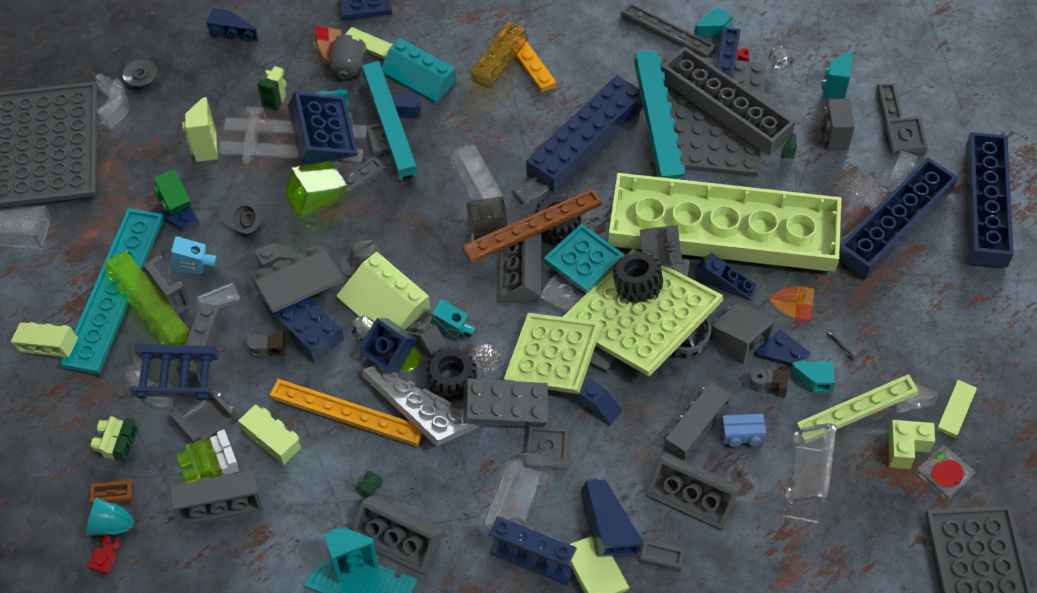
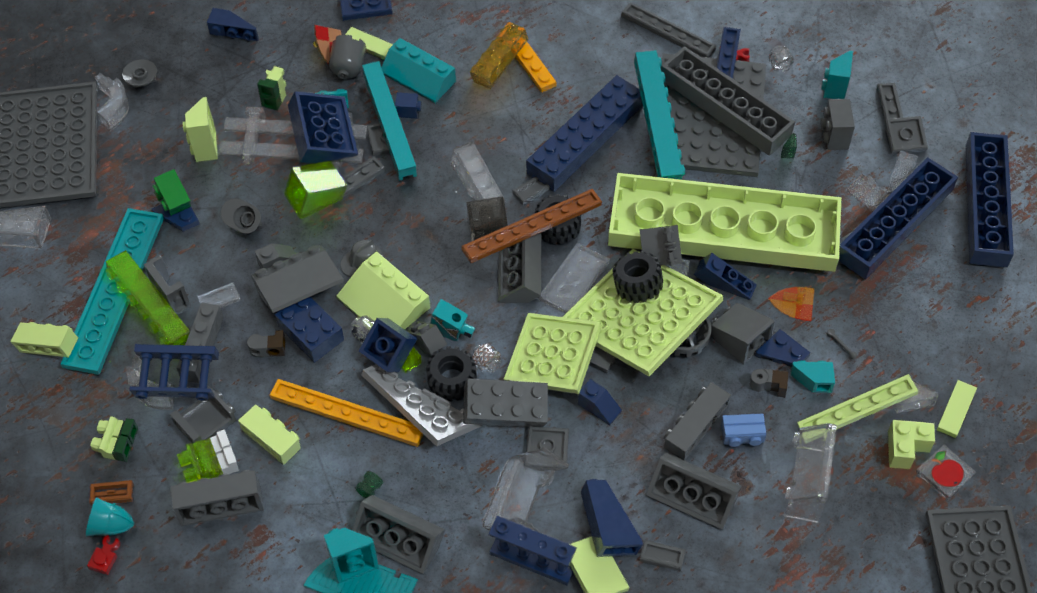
(190, 256): medium azure torso -> none
(583, 258): teal plate -> none
(713, 23): teal slope -> none

